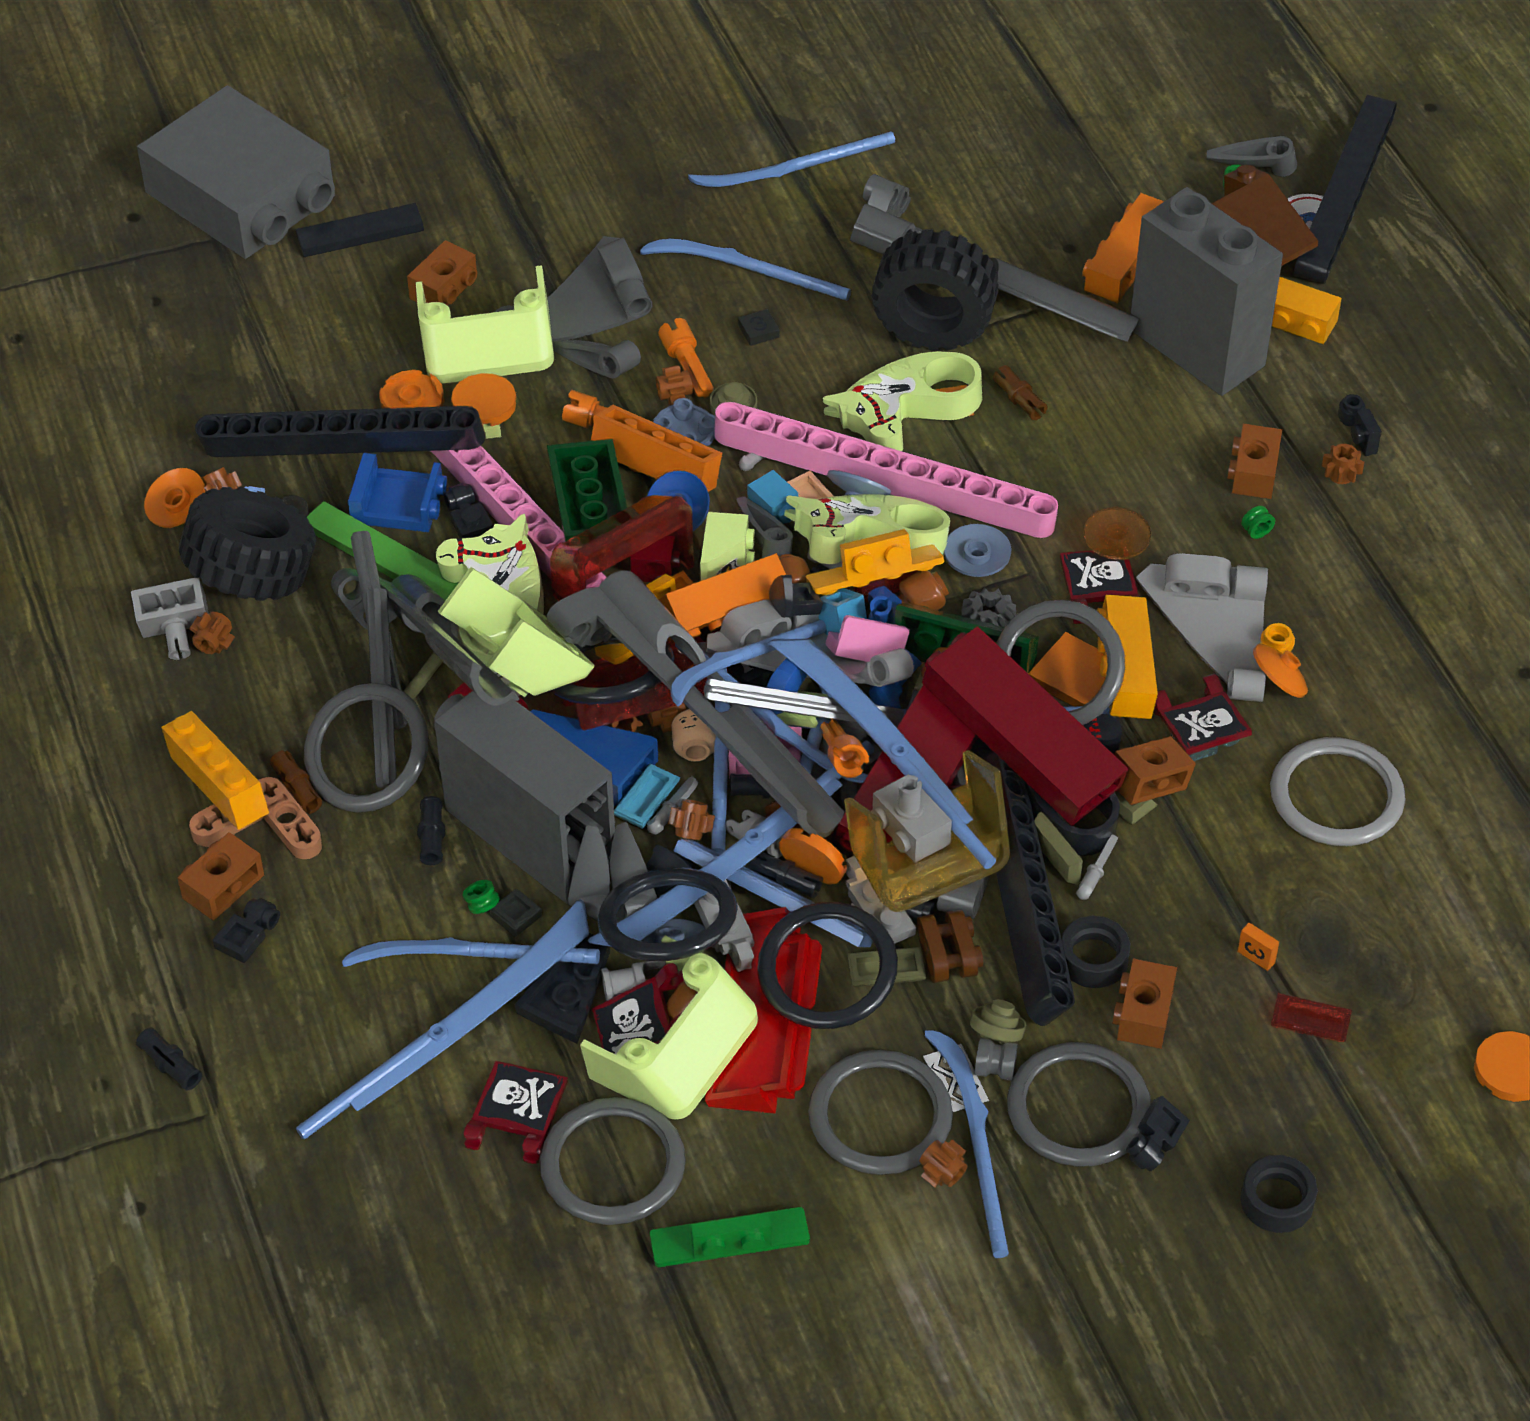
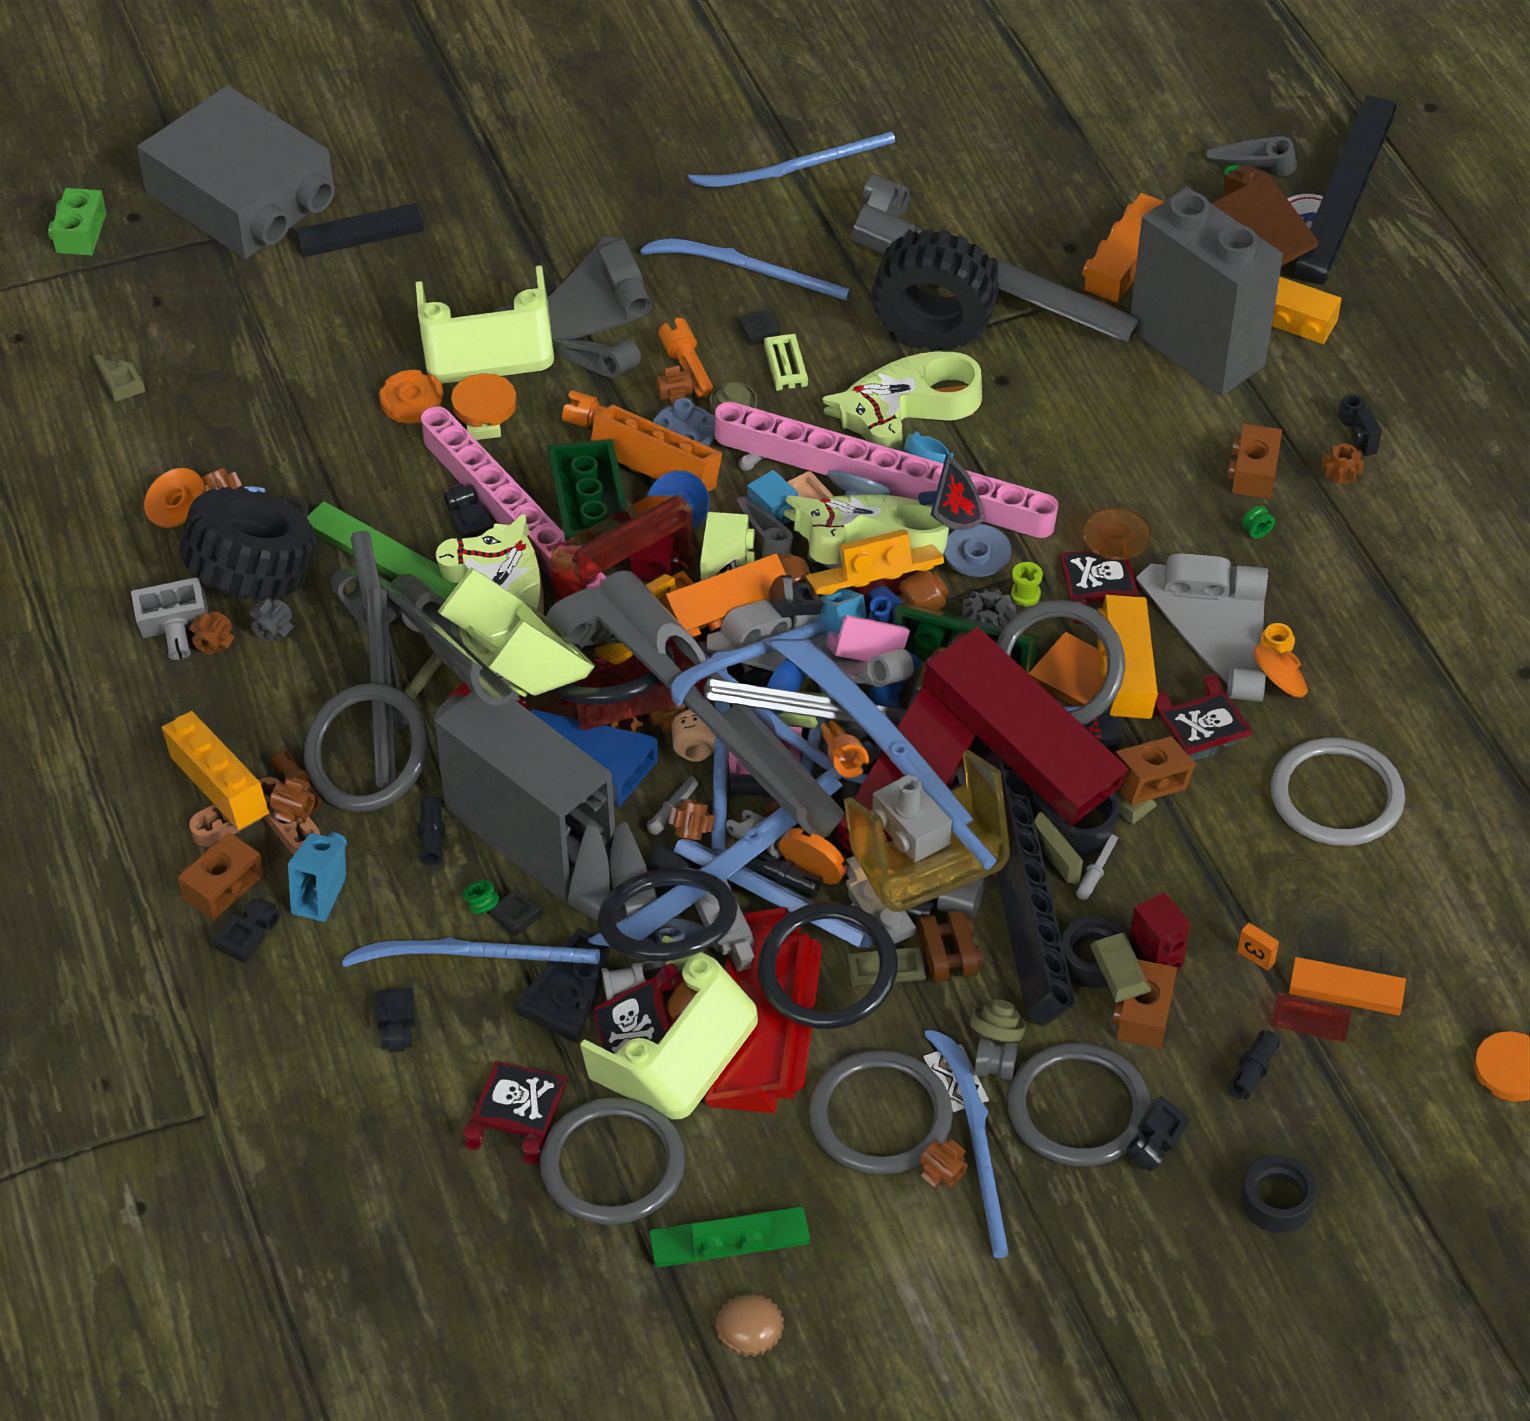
(77, 221): none -> bright green brick
(119, 378): none -> olive tile
(158, 1047): black pin -> none
(271, 620): none -> dark grey gear
(292, 800): none -> dark orange gear
(320, 862): none -> dark azure torso
(341, 431): black beam -> none
(395, 1018): none -> black plate
(396, 496): blue panel -> none
(444, 274): dark orange brick -> none
(539, 958): medium blue piece -> none
(646, 796): medium azure tile -> none
(749, 1324): none -> medium nougat hat
(789, 378): none -> yellowish green tile
(926, 447): none -> dark azure hair
(956, 498): none -> shield
(1020, 392): reddish brown pin -> none
(1026, 589): none -> lime bush
(1120, 967): none -> olive tile
(1160, 932): none -> dark red brick
(1254, 1064): none -> black pin
(1347, 986): none -> orange tile

